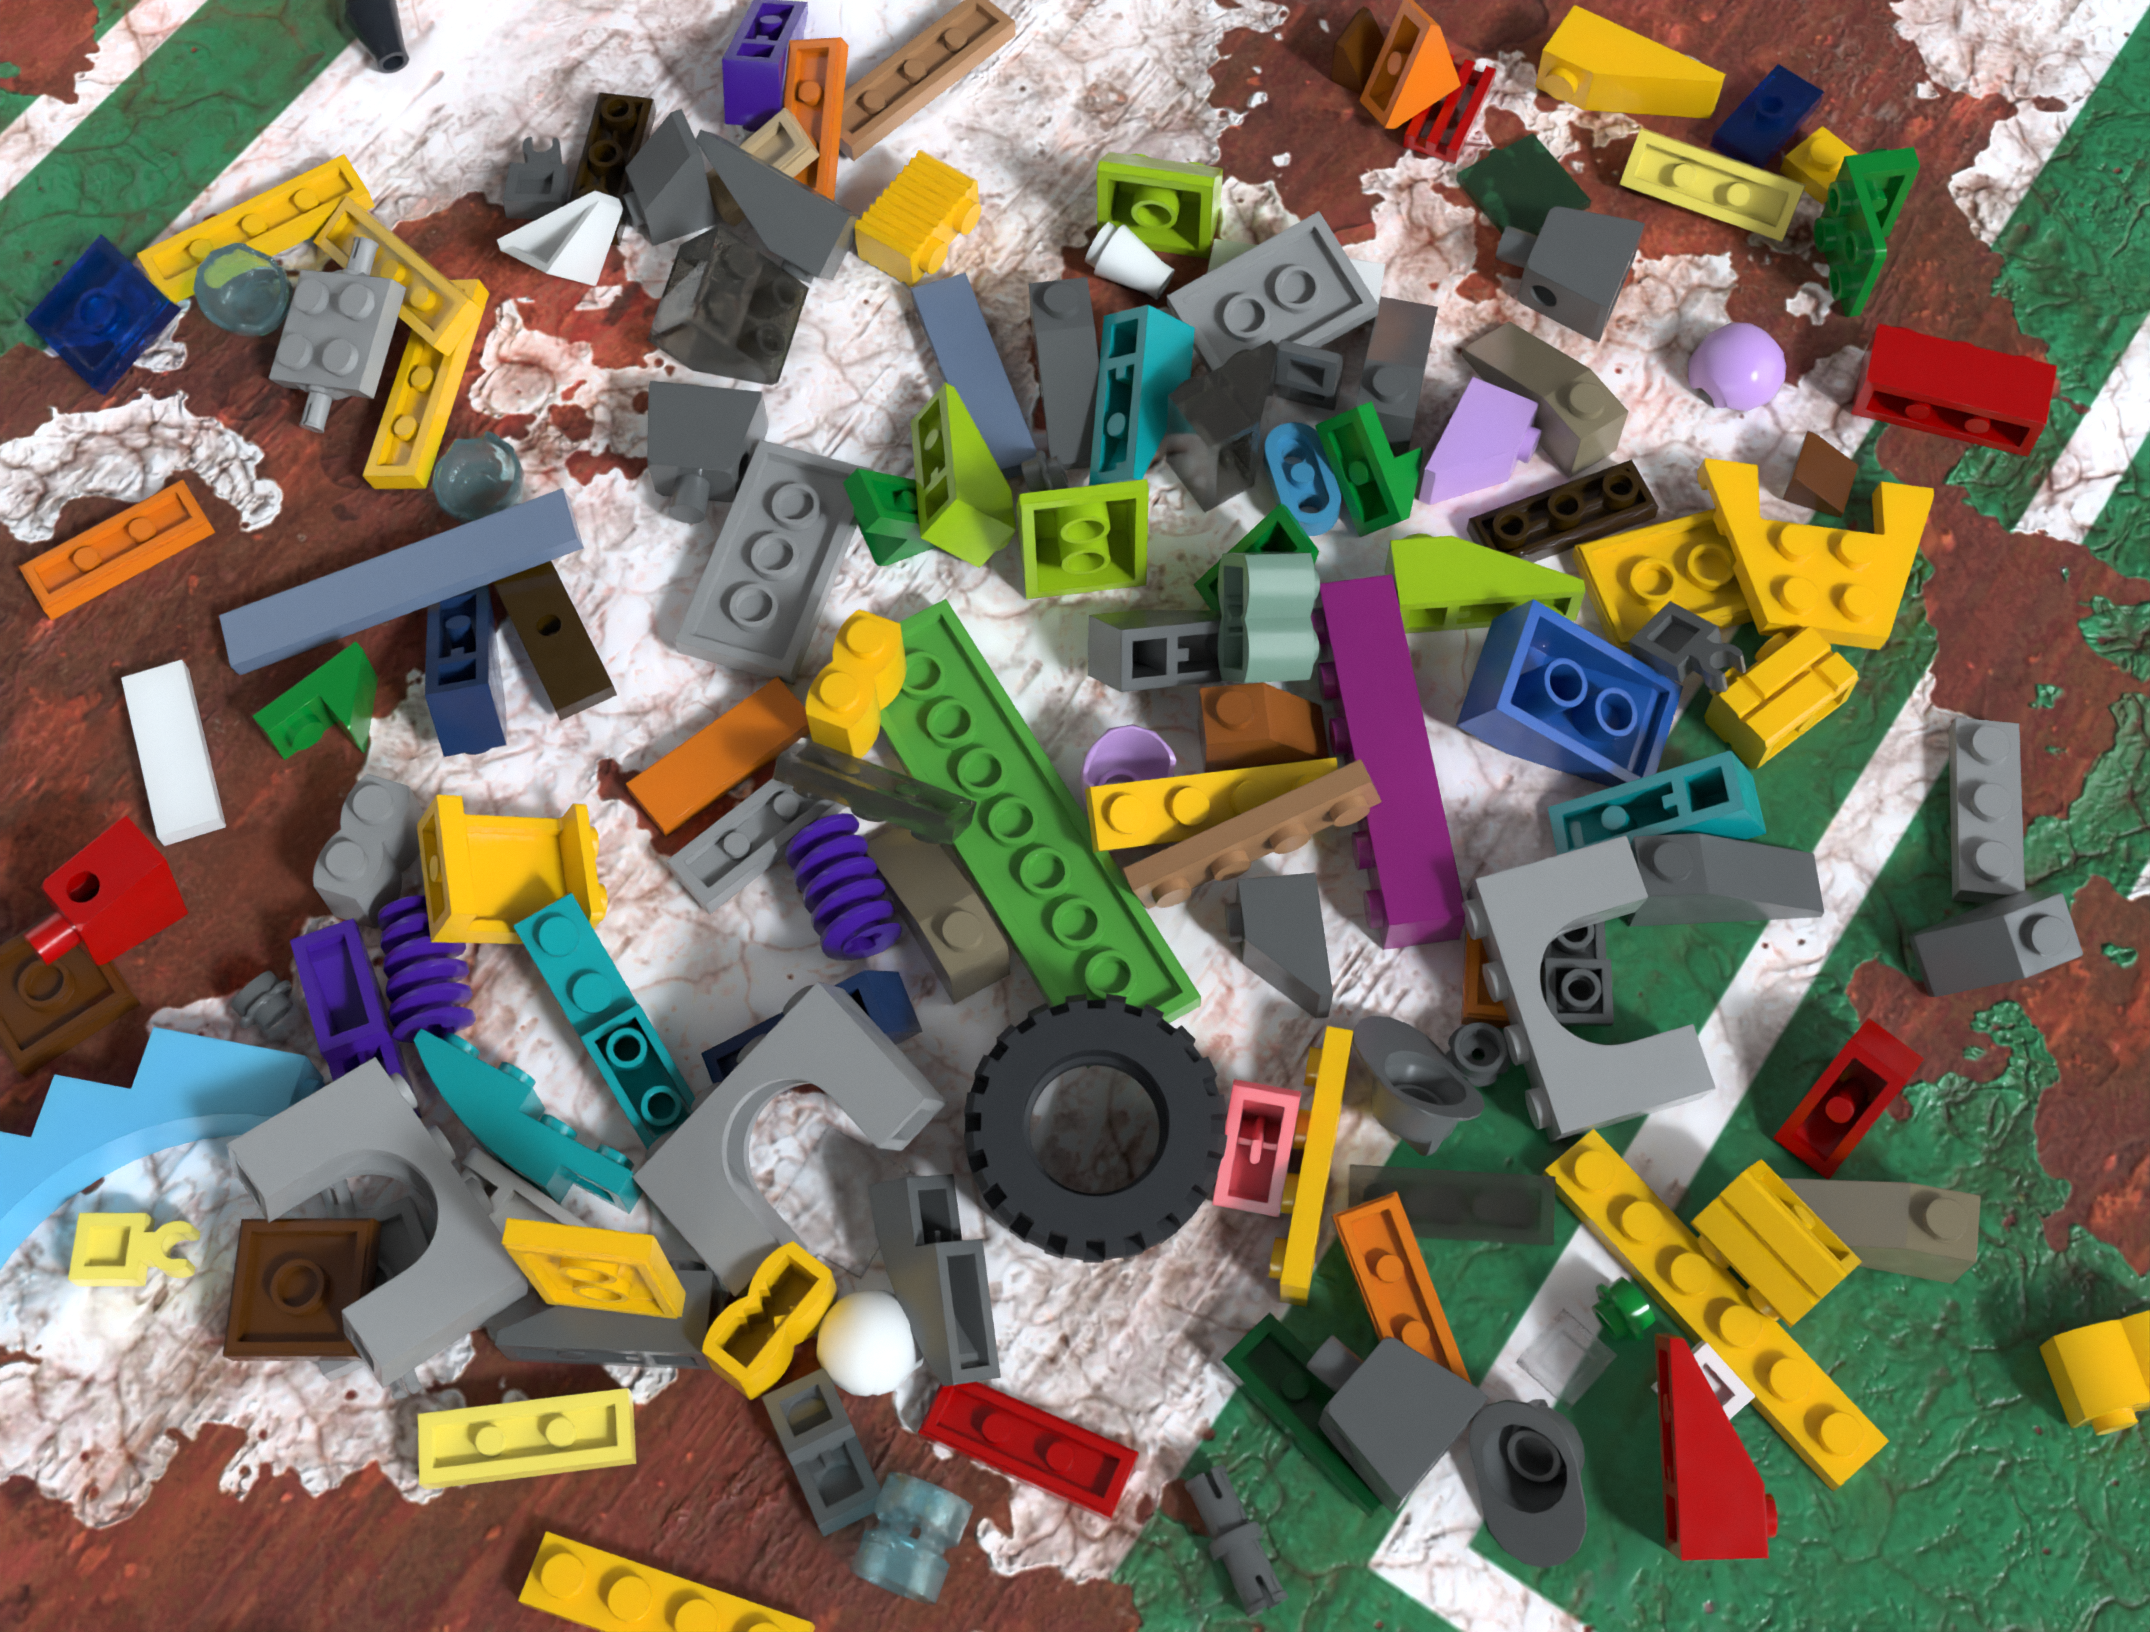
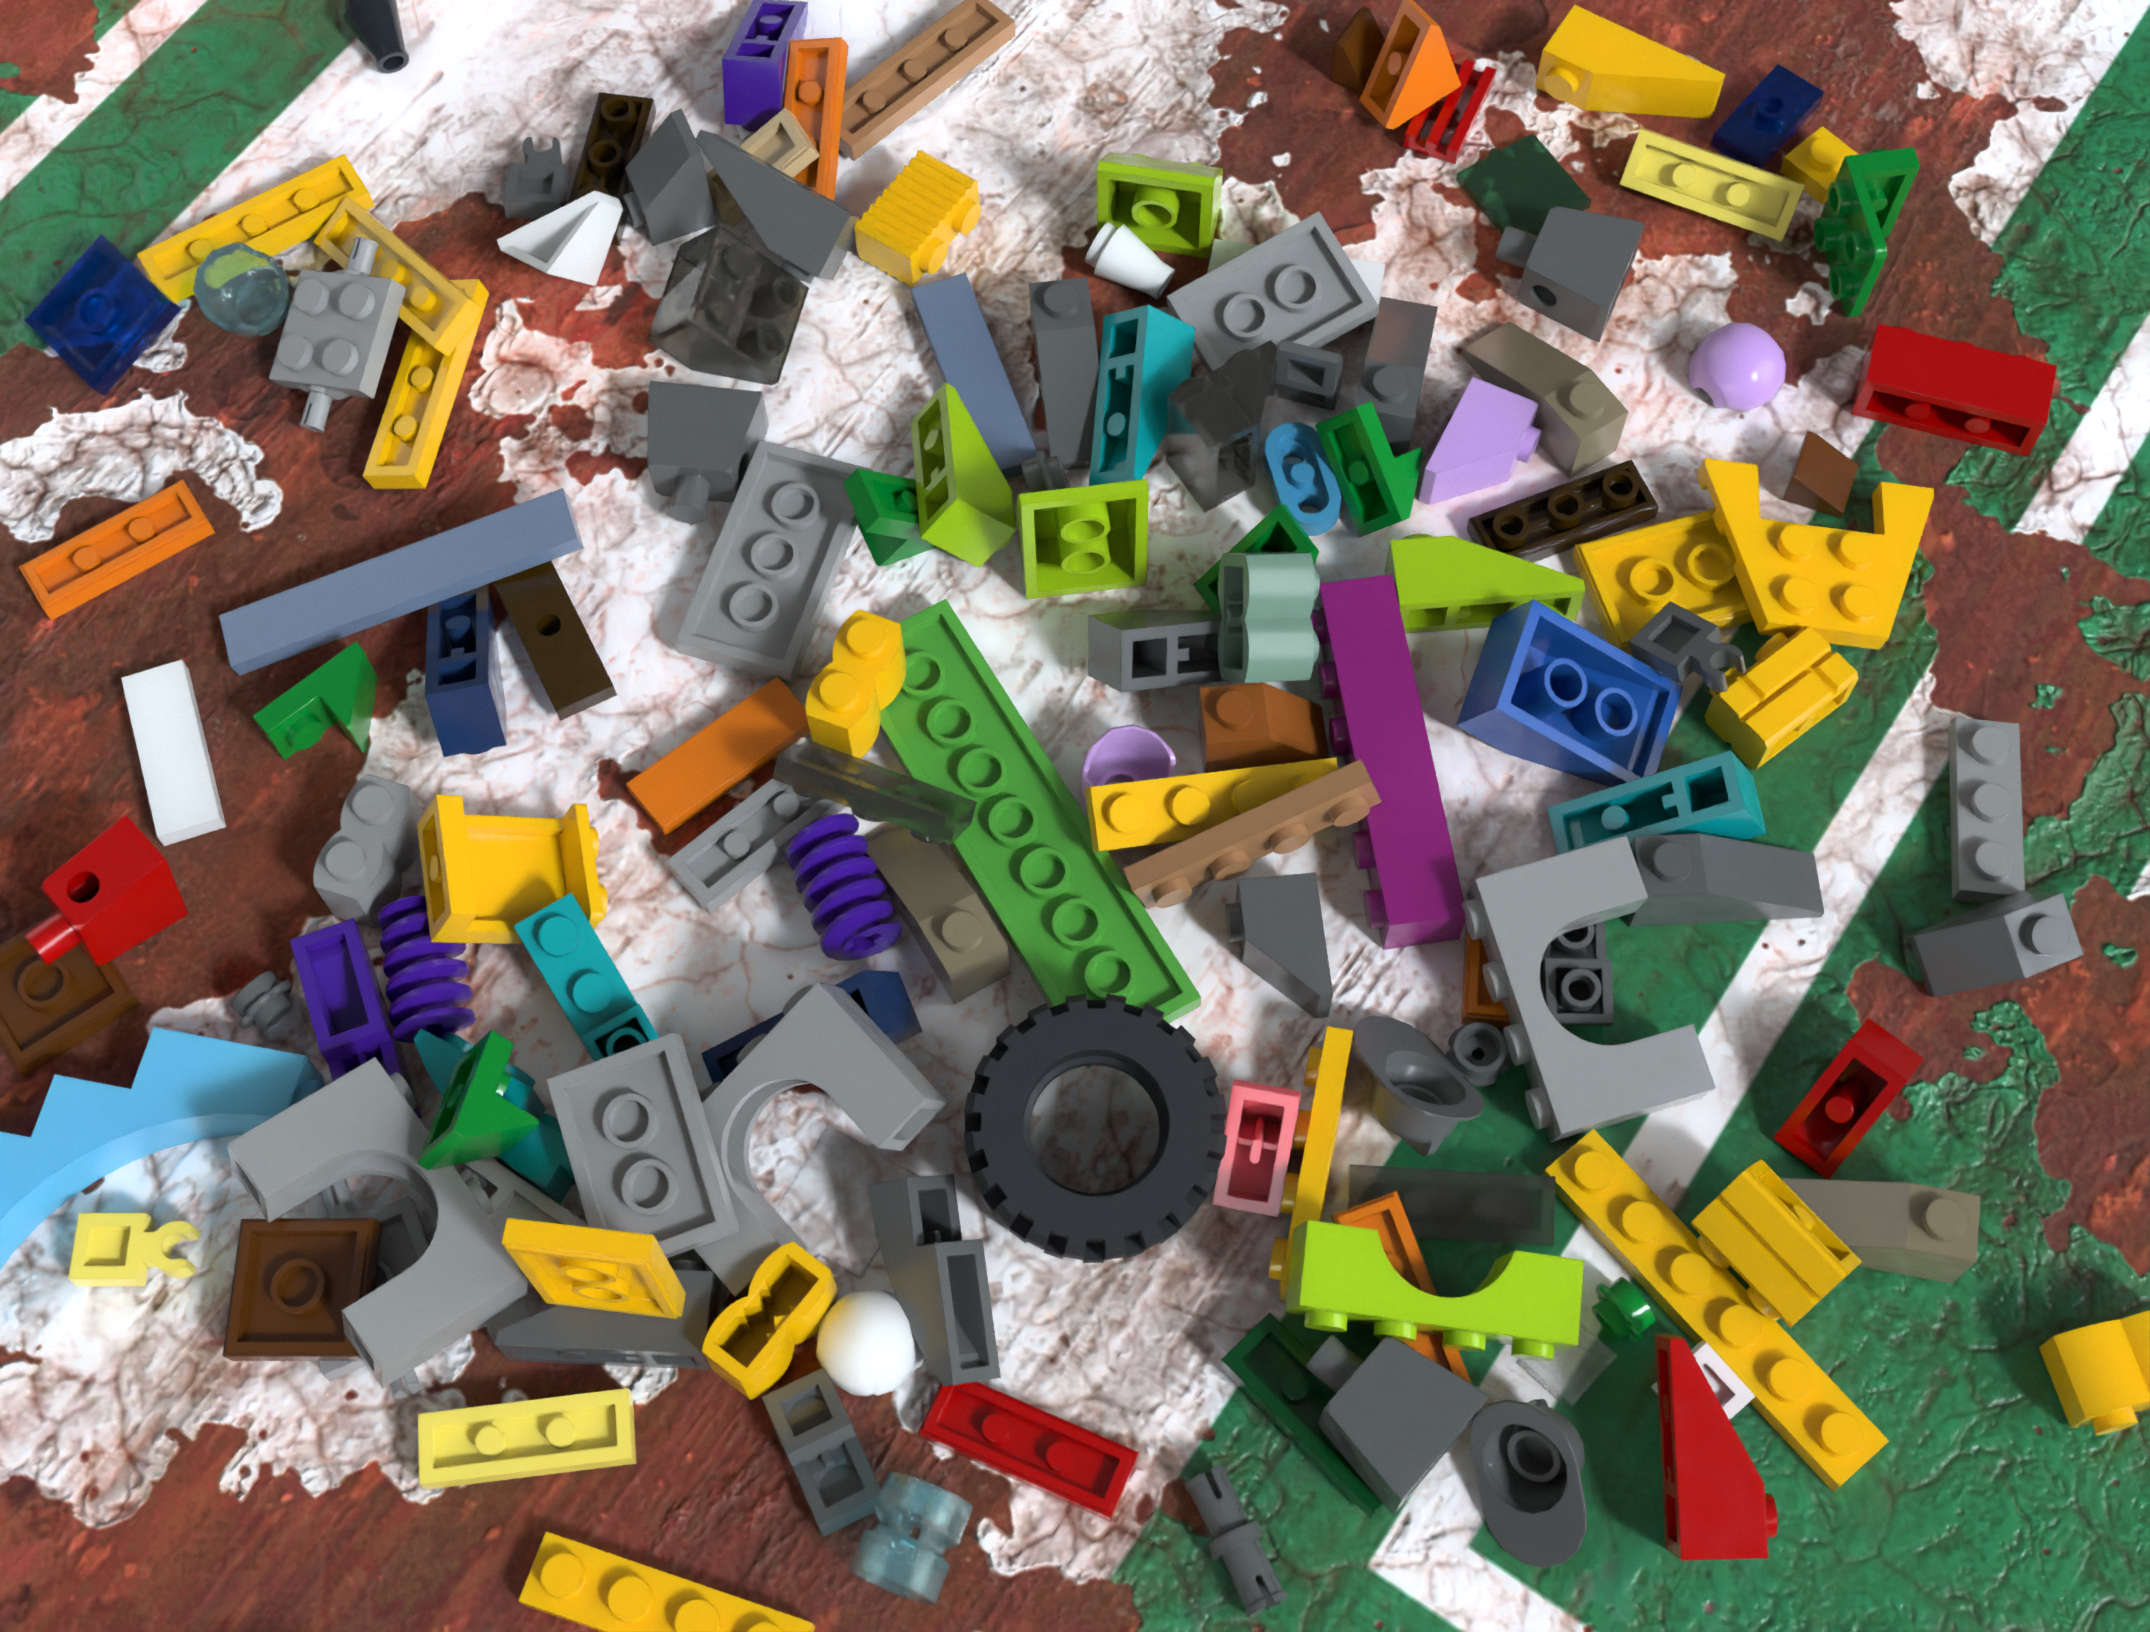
(473, 1115): none -> green slope
(478, 478): clear light blue hair -> none
(644, 1147): none -> light grey plate
(1346, 1277): none -> lime arch

